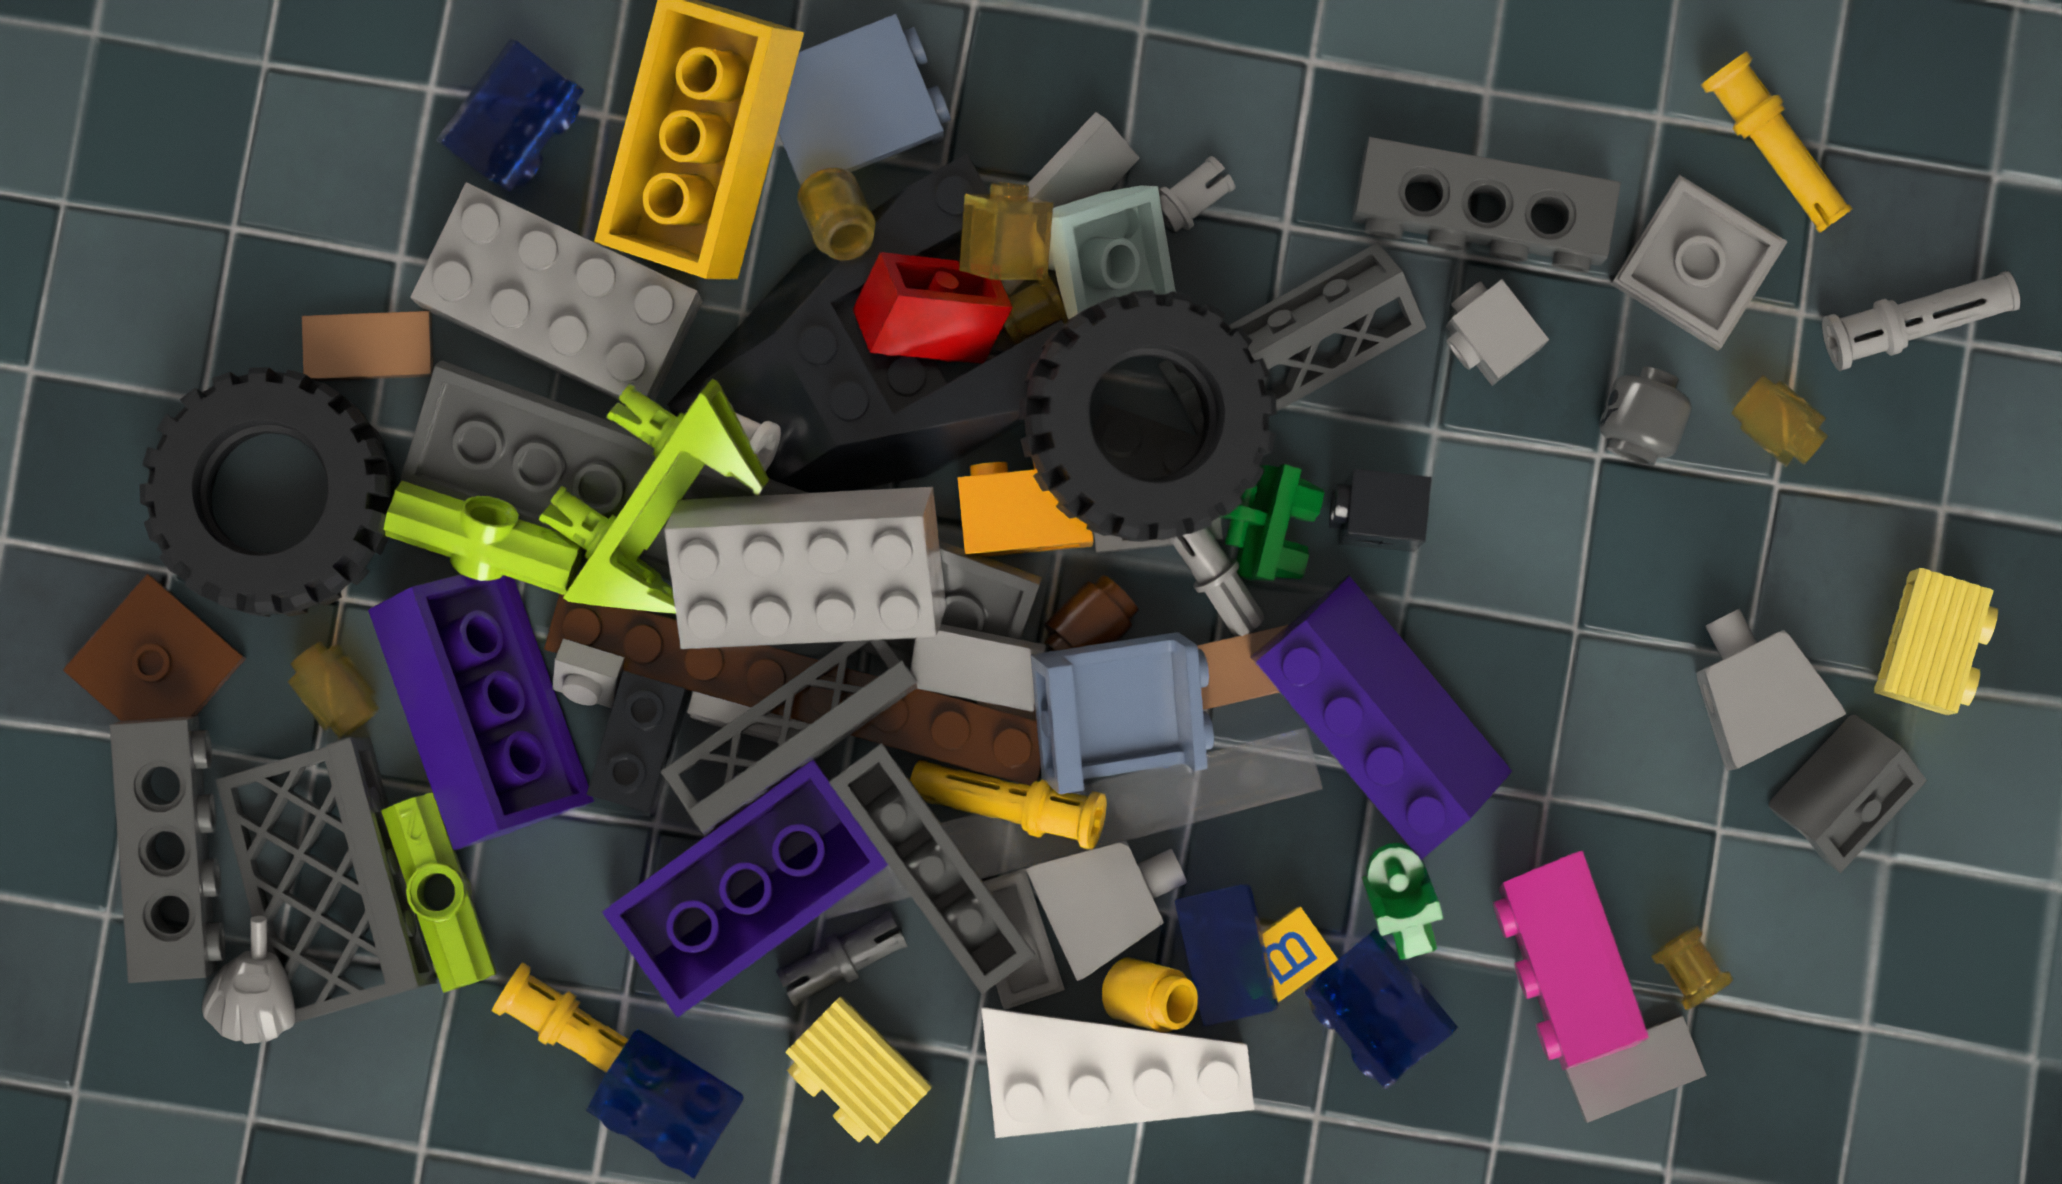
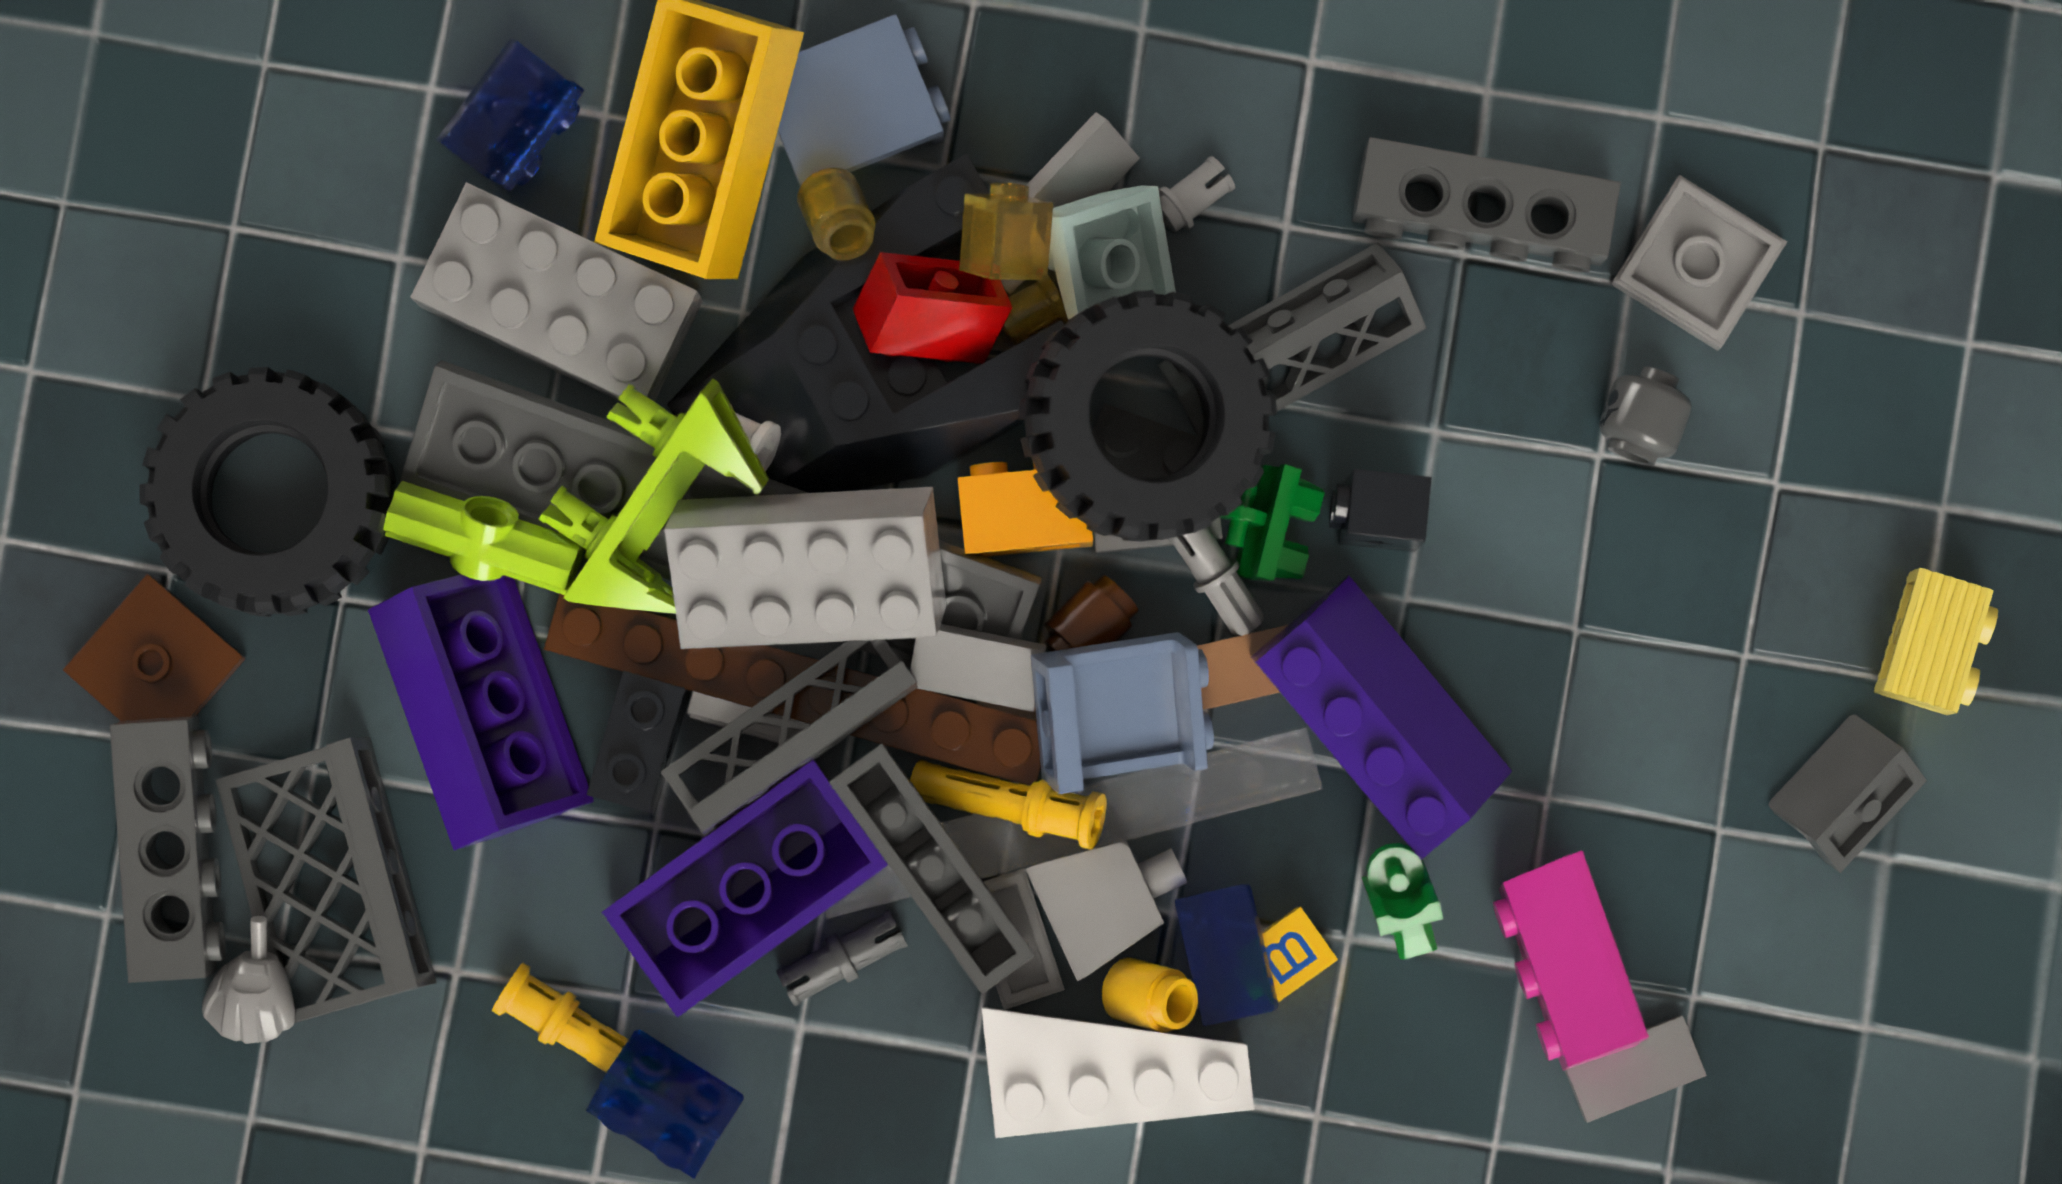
(333, 689): clear yellow brick -> none
(367, 346): medium nougat tile -> none
(450, 934): lime piece -> none
(587, 674): light grey plate -> none
(857, 1071): light yellow brick -> none
(1378, 1009): clear blue bracket -> none
(1493, 331): light grey brick -> none
(1692, 967): clear yellow bush -> none
(1760, 117): yellow pin -> none
(1761, 692): light grey torso -> none
(1780, 421): clear yellow brick -> none
(1888, 319): light grey pin -> none

